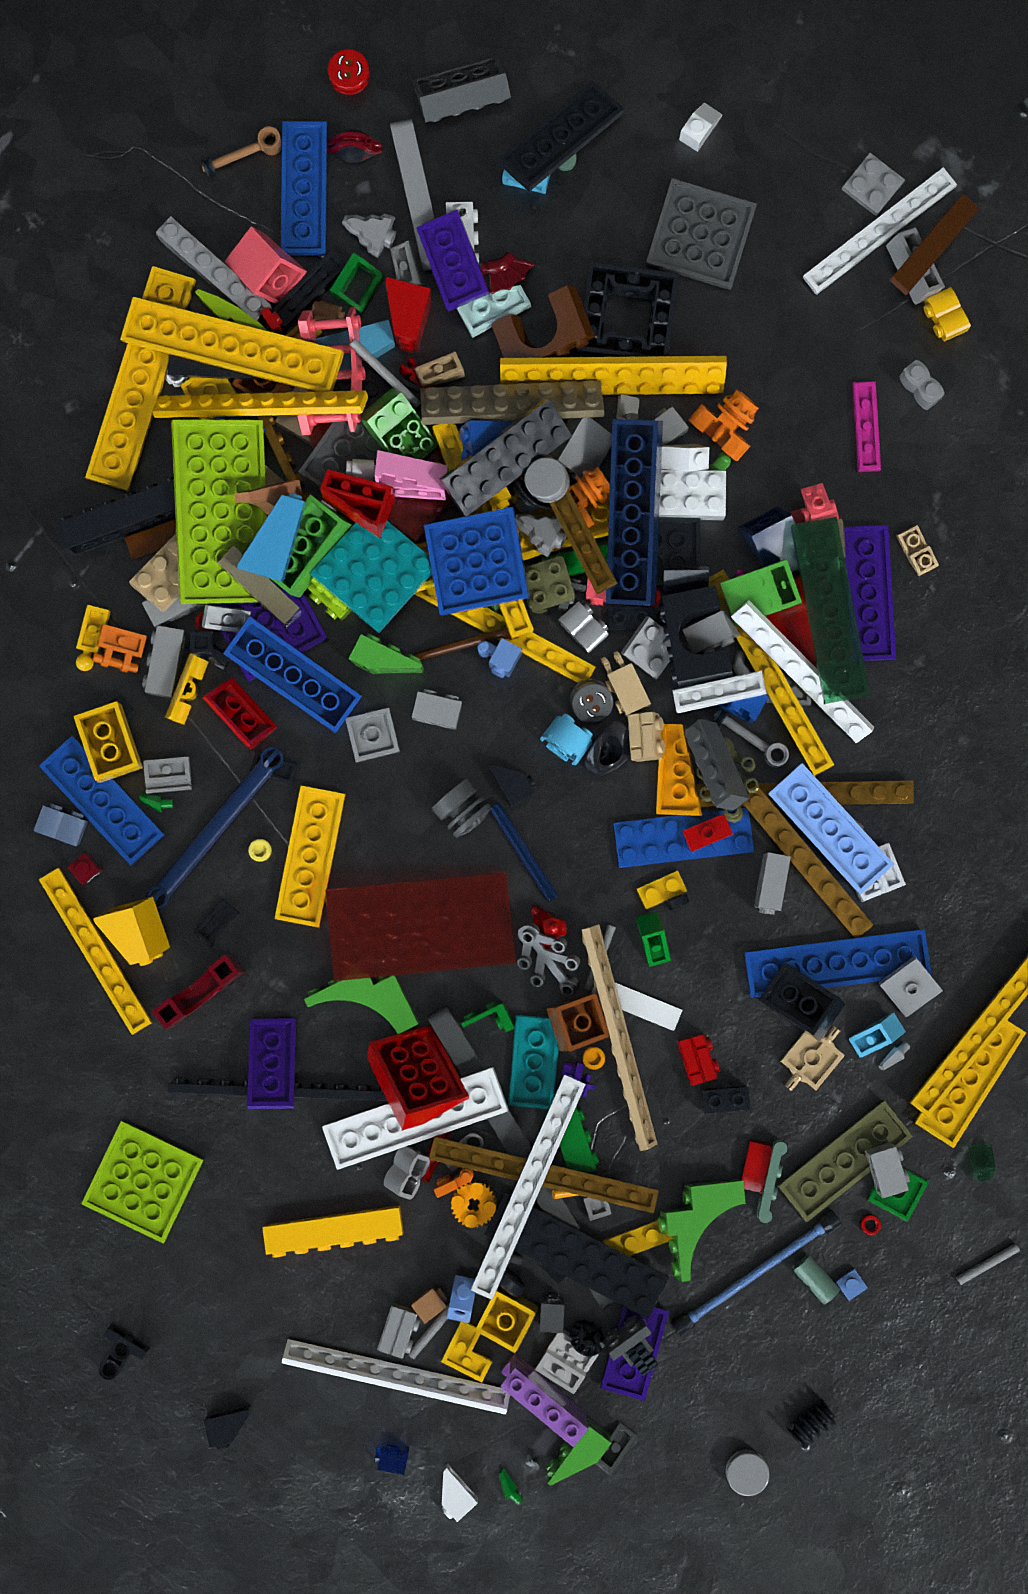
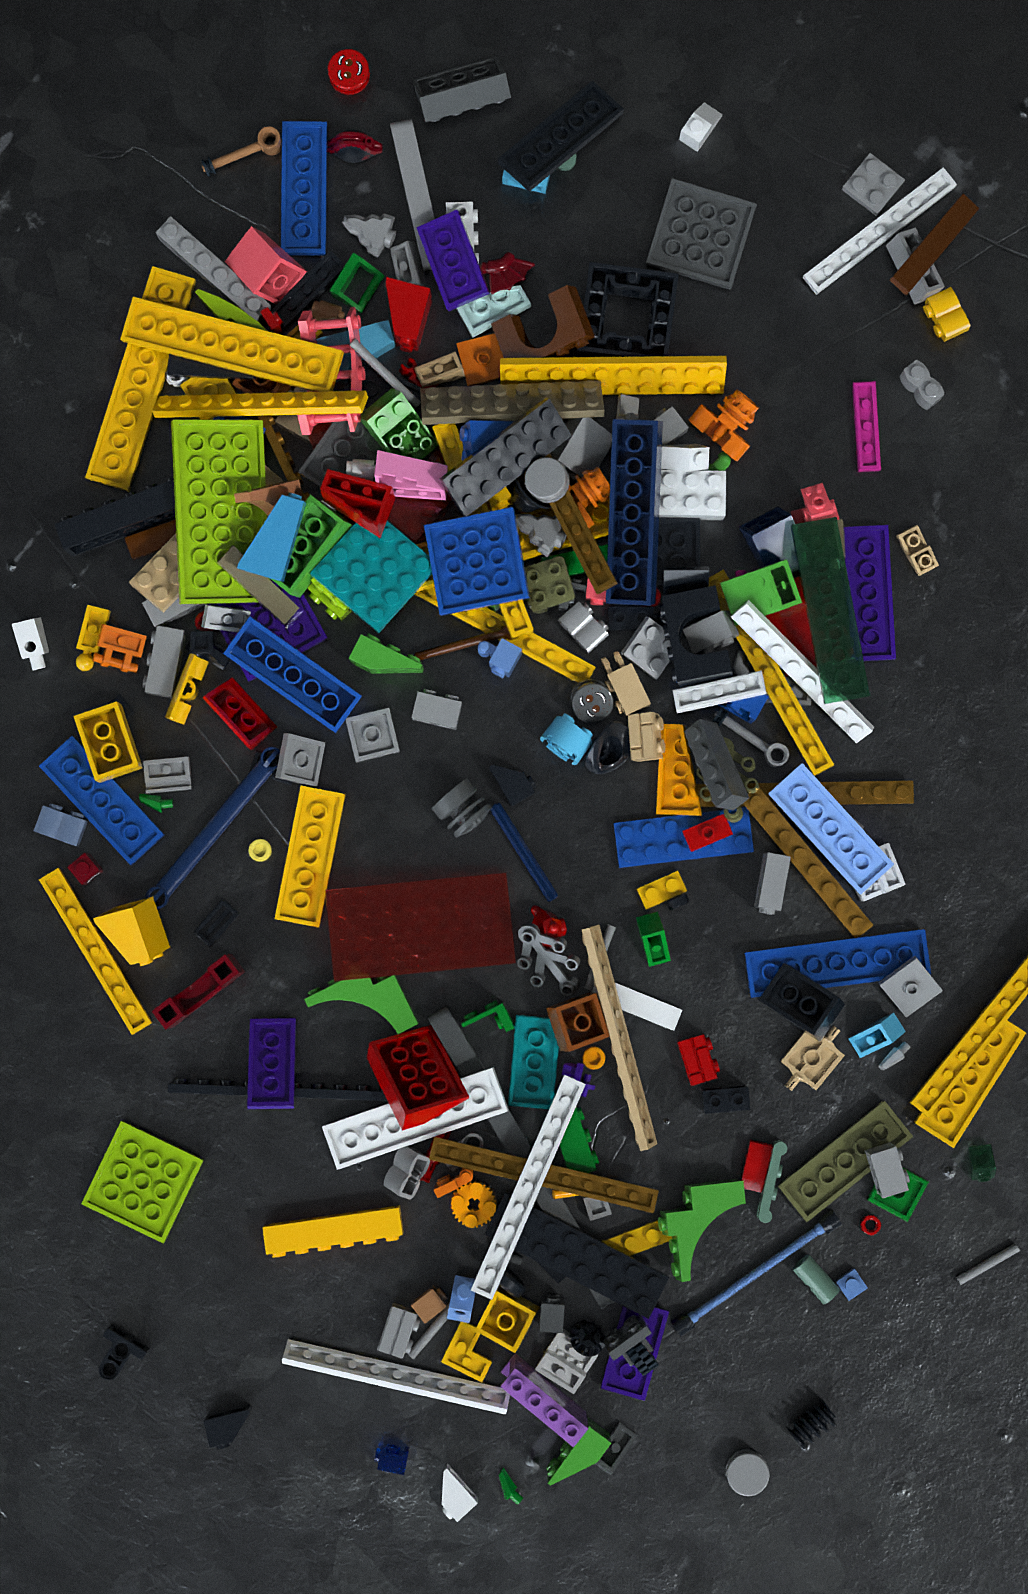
(28, 632): none -> white torso
(300, 759): none -> light grey plate
(480, 359): none -> orange plate

